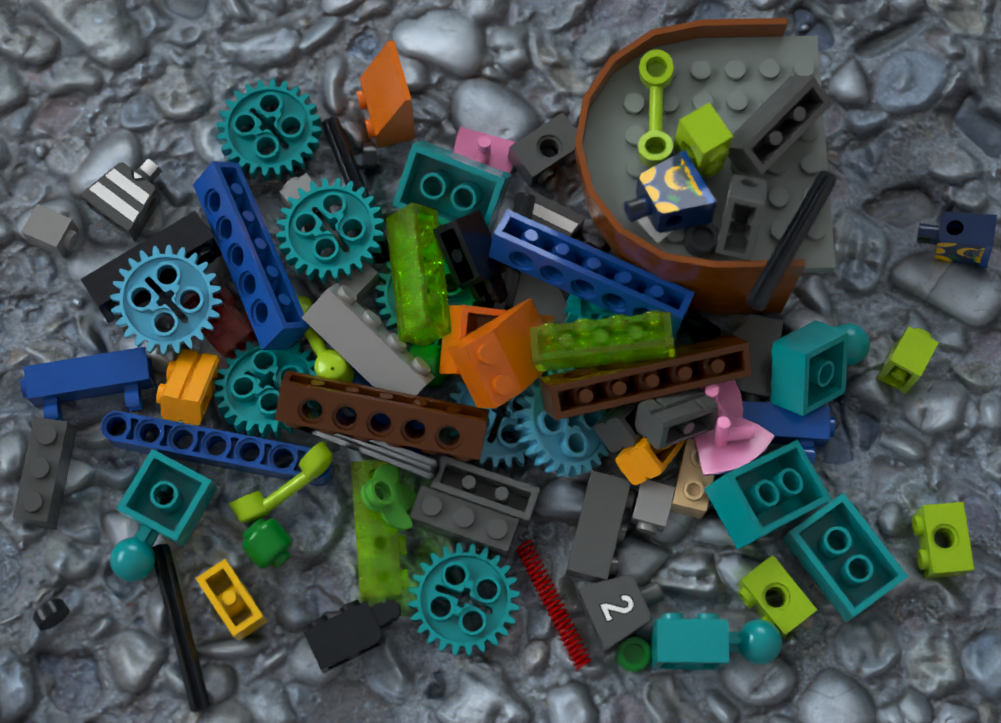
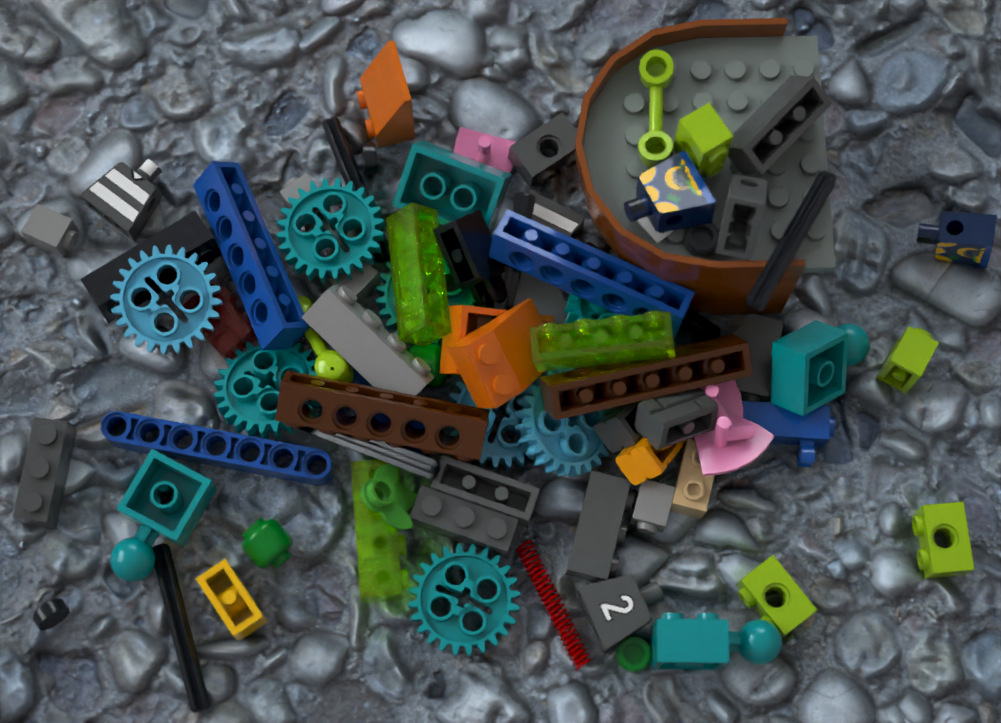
(88, 378): blue brick -> none
(188, 386): light orange brick -> none
(255, 505): lime piece -> none
(291, 112): teal gear -> none
(350, 632): black hinge -> none
(767, 494): teal brick -> none
(844, 557): teal brick -> none

